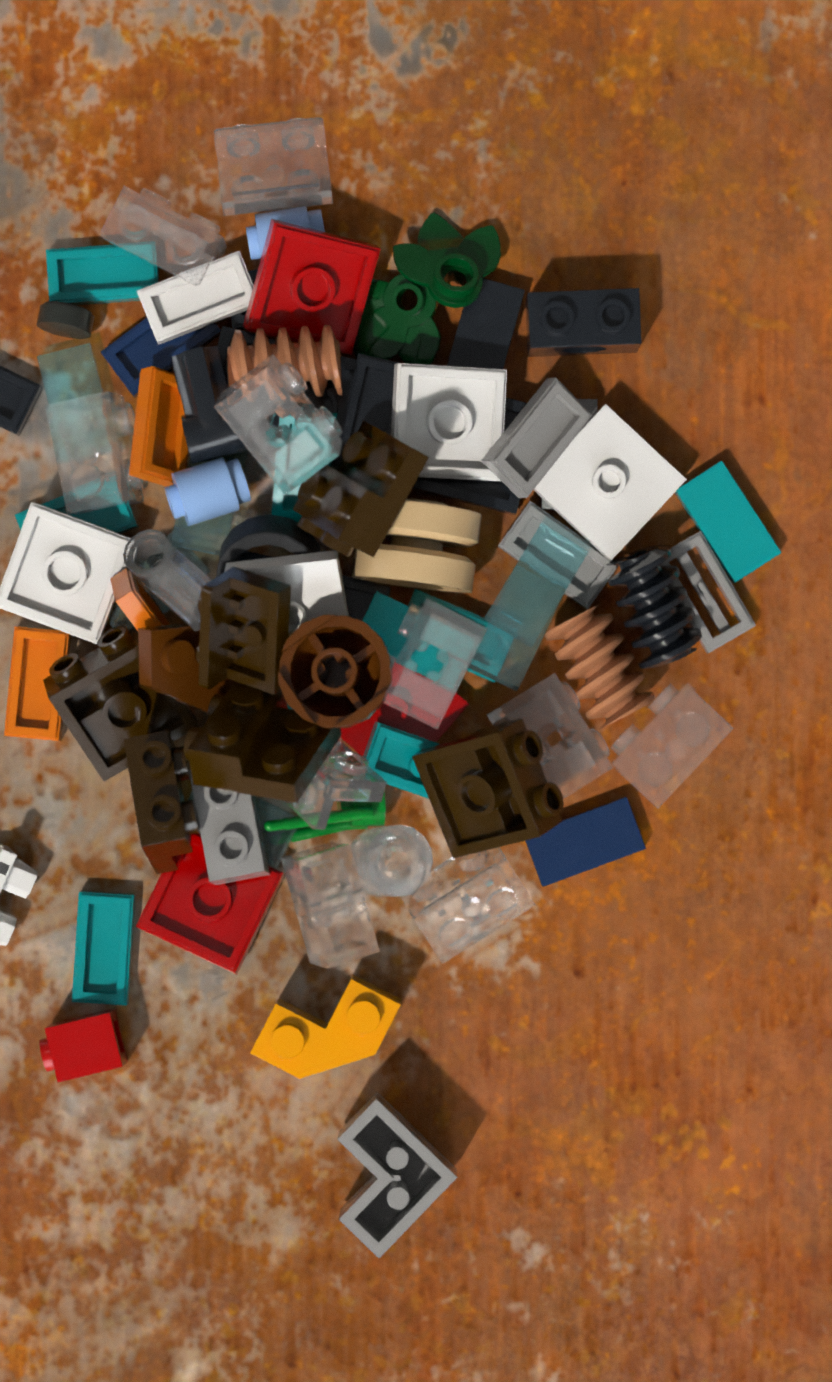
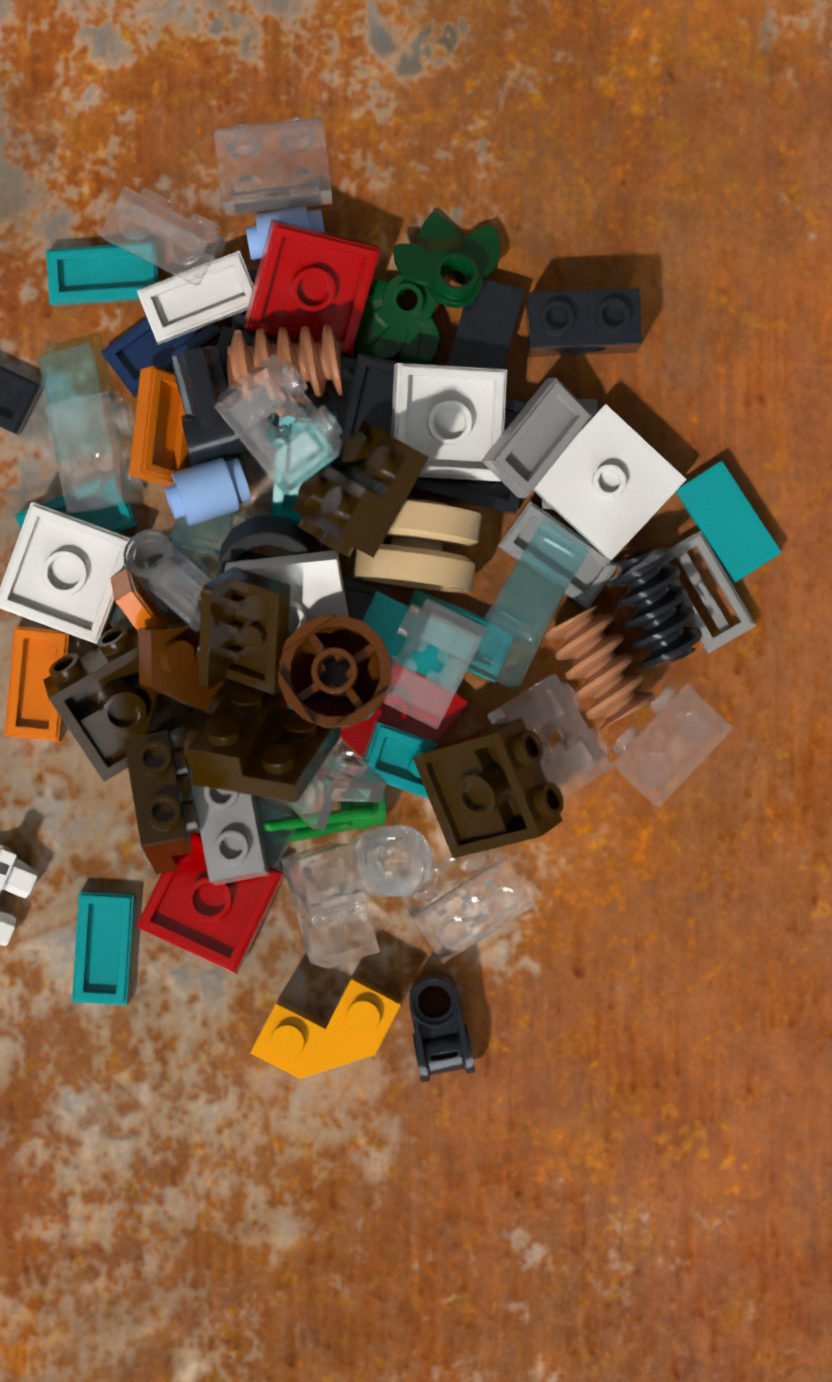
(65, 320): pearl dark grey tile -> none
(83, 1045): red brick -> none
(404, 1170): light grey brick -> none
(441, 1036): none -> black piece
(586, 842): dark blue tile -> none

